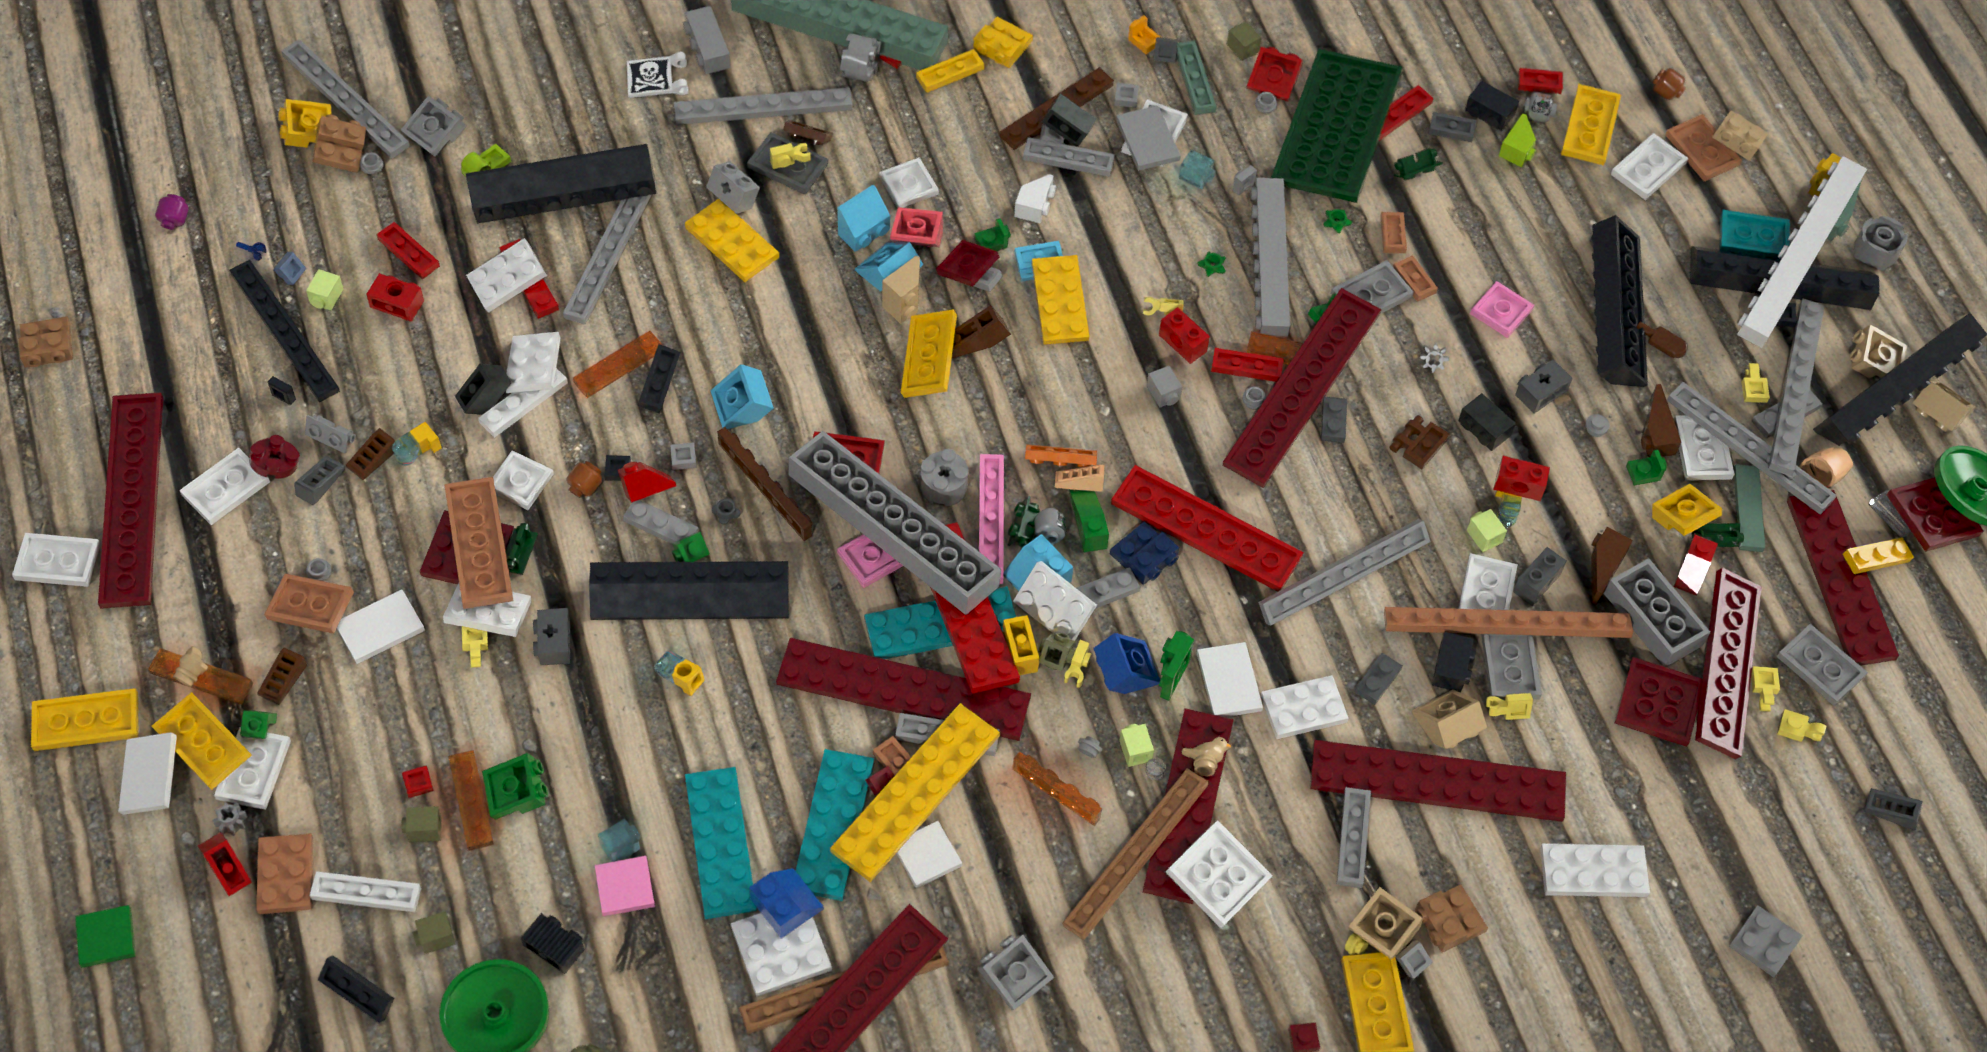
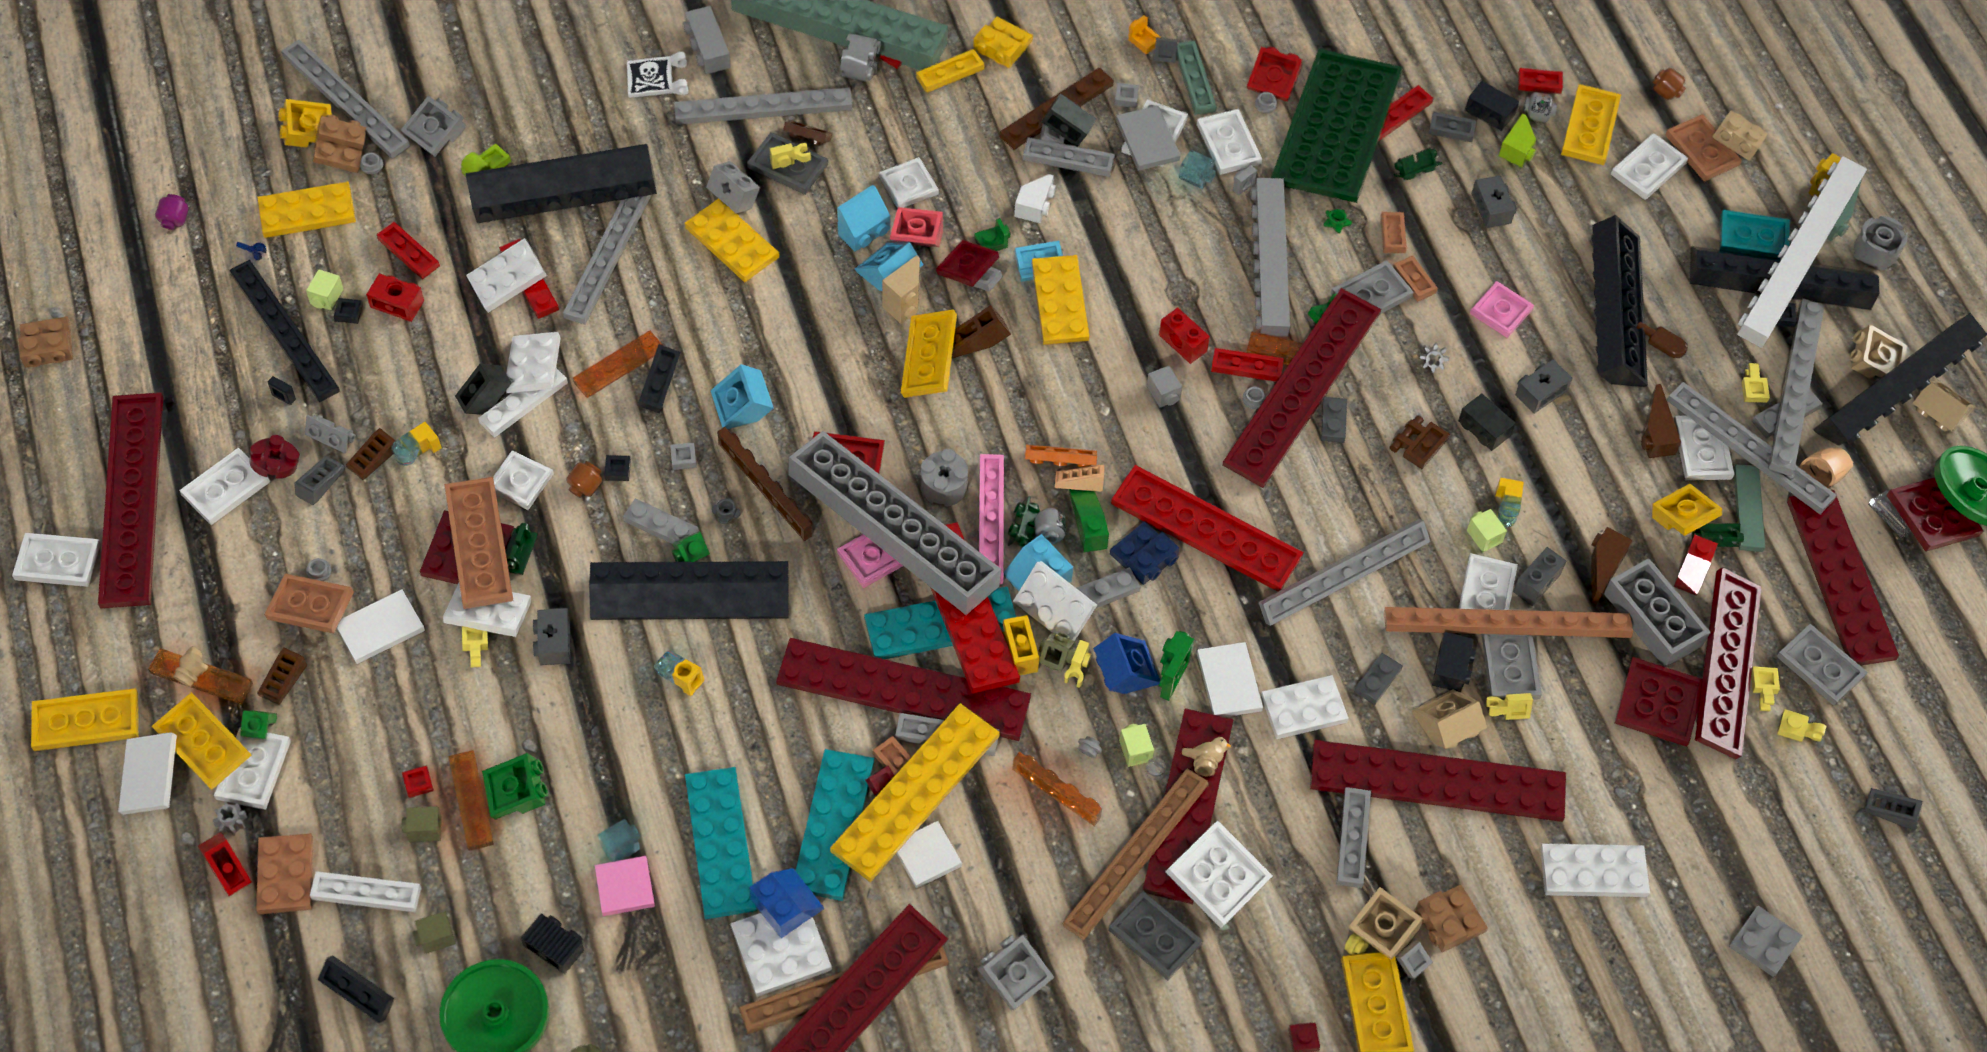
(105, 936): green tile -> none
(290, 268): sand blue tile -> none
(306, 209): none -> yellow plate
(348, 310): none -> black tile
(643, 480): red slope -> none
(1155, 935): none -> dark grey plate
(1162, 304): light yellow plate -> none
(1212, 258): green plate -> none
(1229, 141): none -> white plate
(1244, 40): olive brick -> none
(1493, 201): none -> dark grey brick
(1521, 478): red brick -> none
(1597, 425): light grey plate -> none
(1647, 469): green bracket -> none
(1878, 555): yellow plate -> none

